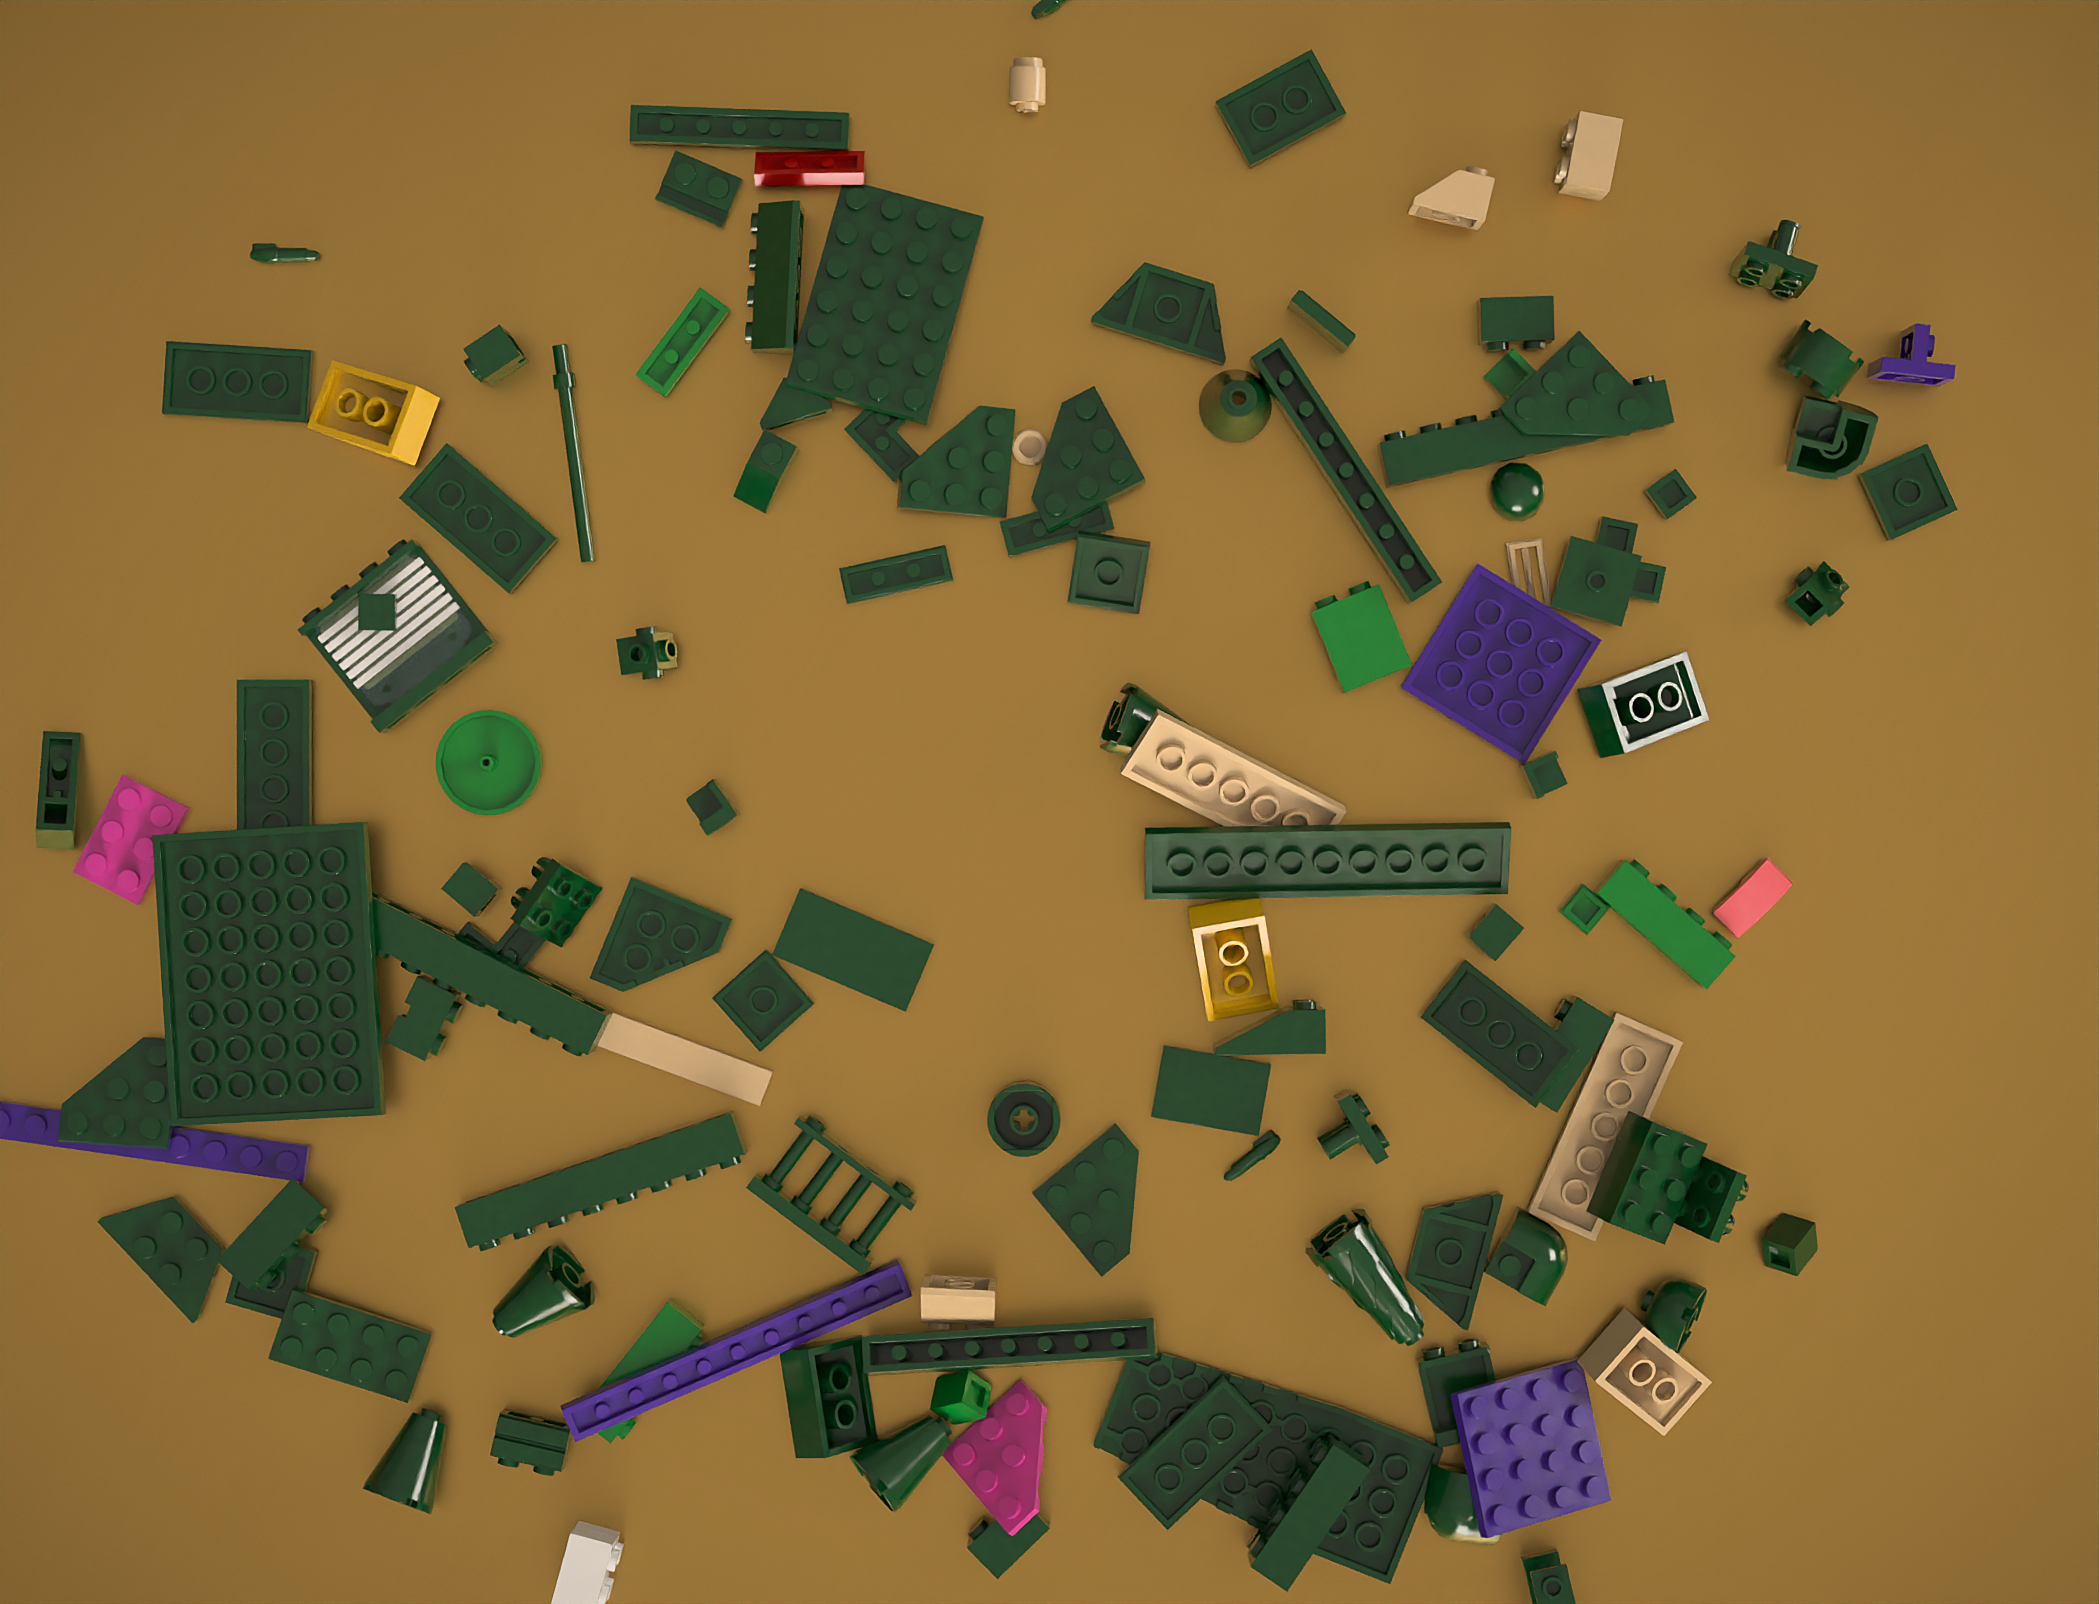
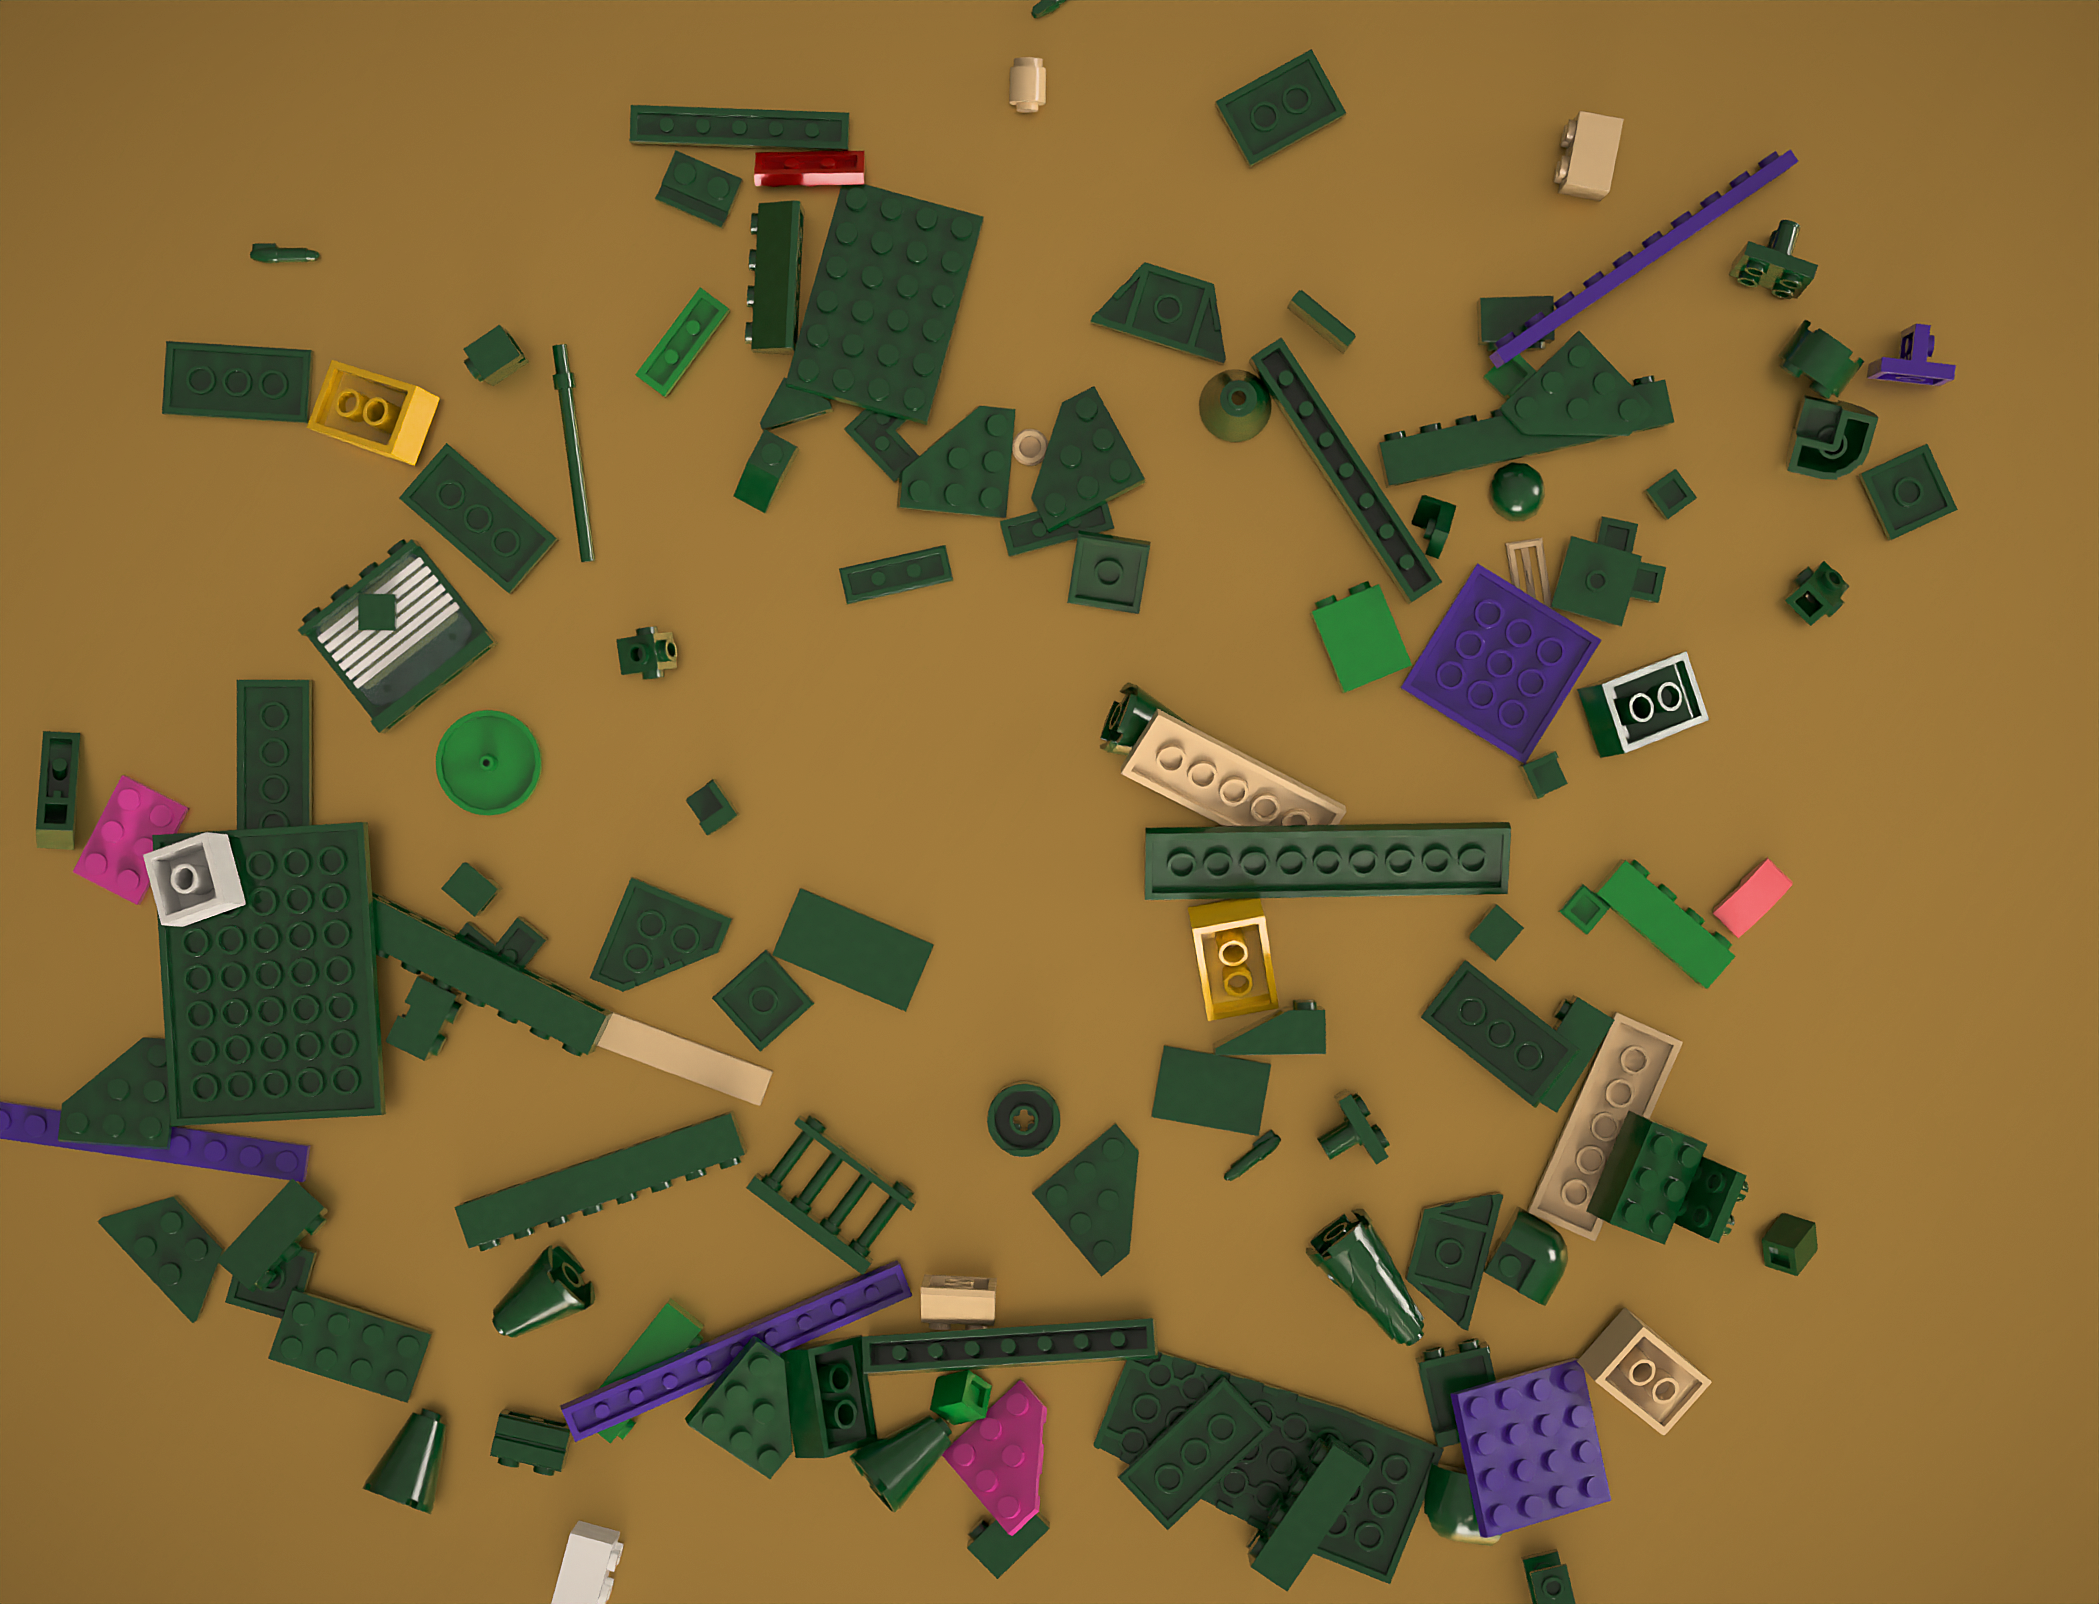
(194, 879): none -> white brick
(554, 901): dark green plate -> none
(749, 1409): none -> dark green plate
(1436, 519): none -> dark green bracket
(1457, 199): tan slope -> none
(1629, 265): none -> dark purple plate
(1673, 1311): dark green cylinder -> none

